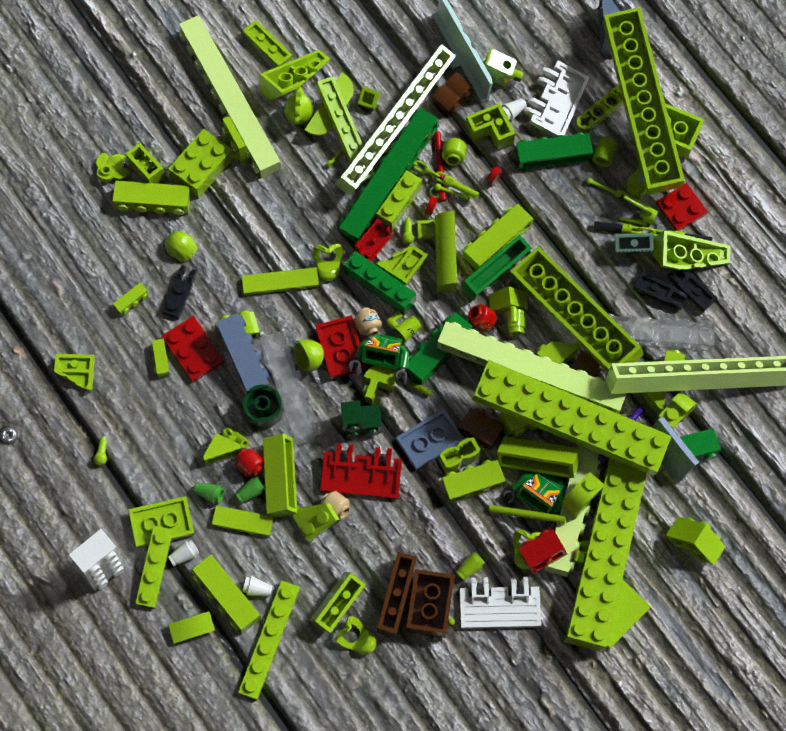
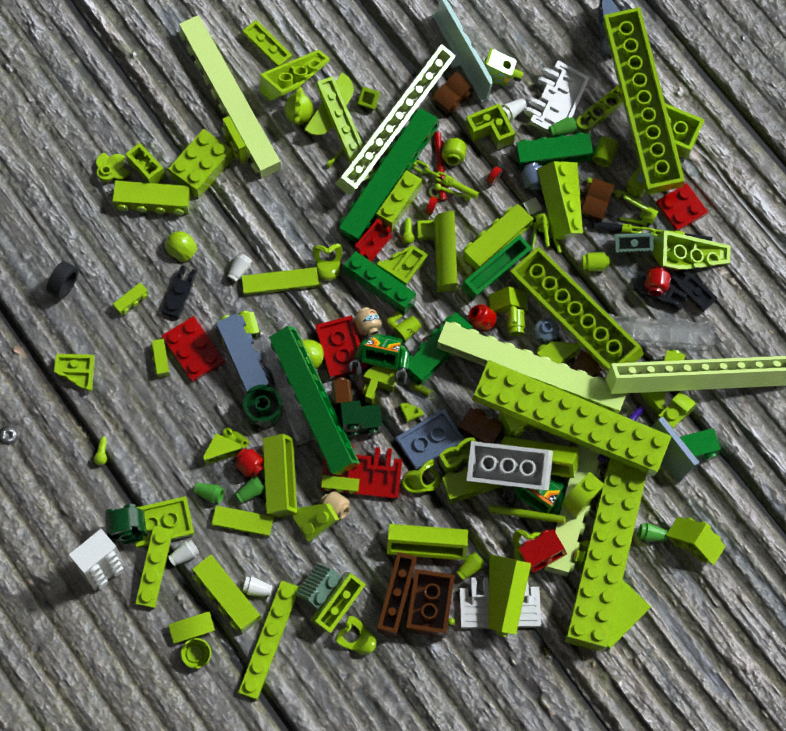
(62, 280): none -> black tyre
(125, 524): none -> dark green brick
(195, 653): none -> lime hair
(239, 267): none -> white cone
(313, 400): none -> green brick
(318, 585): none -> sand green brick
(340, 393): none -> reddish brown brick
(340, 483): none -> lime piece
(410, 412): none -> lime tile
(413, 481): none -> lime piece
(427, 541): none -> lime brick
(506, 593): none -> lime slope
(509, 465): none -> white brick
(531, 177): none -> sand blue head
(532, 206): none -> white sticker
(543, 224): none -> lime plant
(546, 331): none -> sand blue head
(562, 198): none -> lime wedge
(563, 127): none -> bright green cone
(595, 261): none -> lime brick
(597, 200): none -> reddish brown brick
(651, 533): none -> bright green cone
(657, 281): none -> red head

